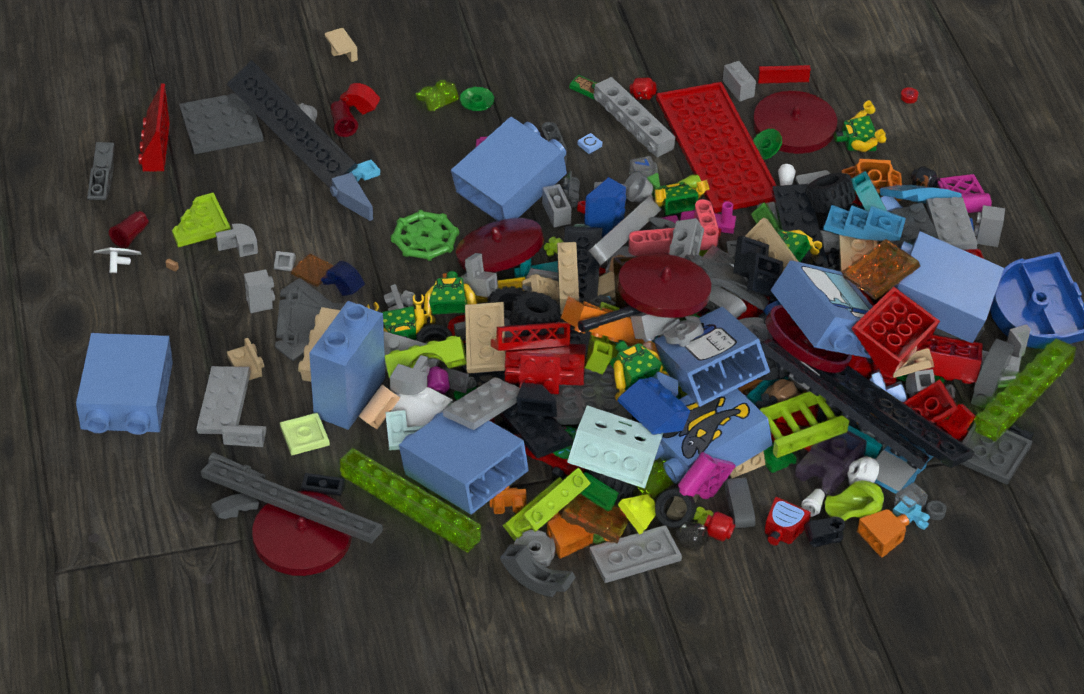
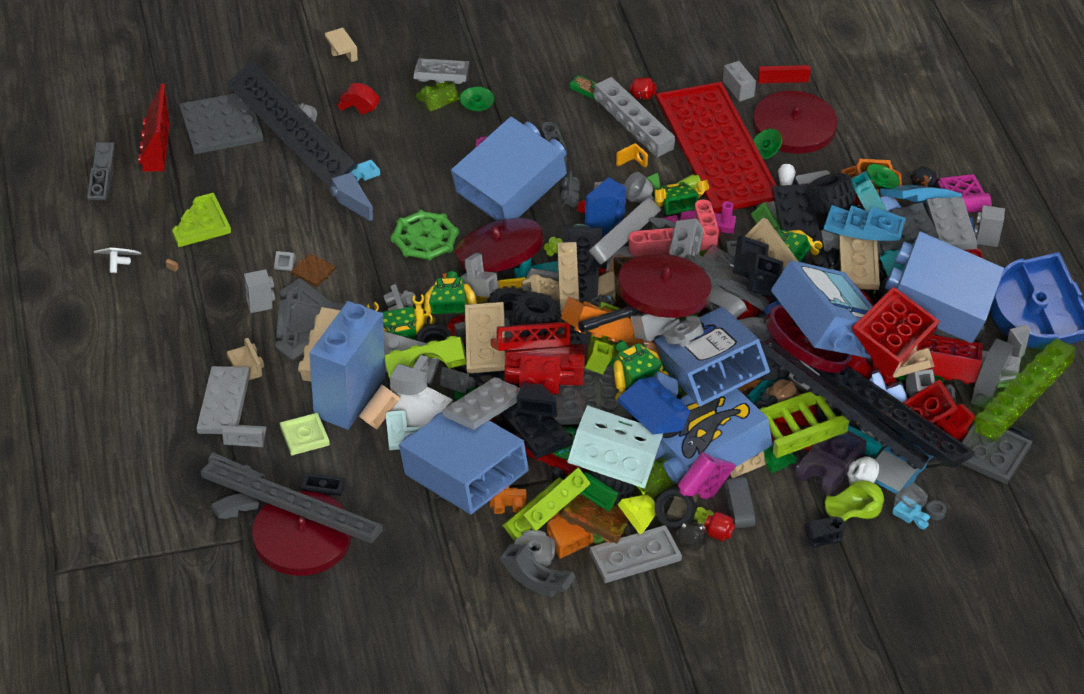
(124, 383): medium blue brick -> none
(128, 229): dark red plant -> none
(240, 237): light grey brick -> none
(344, 122): dark red plant -> none
(344, 277): clear blue brick -> none
(410, 500): clear neon green brick -> none
(438, 380): magenta head -> none
(441, 70): none -> light grey plate
(556, 205): light grey brick -> none
(589, 143): light blue tile -> none
(631, 152): none -> light orange bracket
(644, 166): clear brick -> none
(785, 522): torso -> none
(814, 502): white cone -> none
(859, 131): torso -> none
(881, 269): clear orange plate -> none
(882, 176): none -> green dish
(883, 530): orange torso -> none
(909, 95): red tile -> none

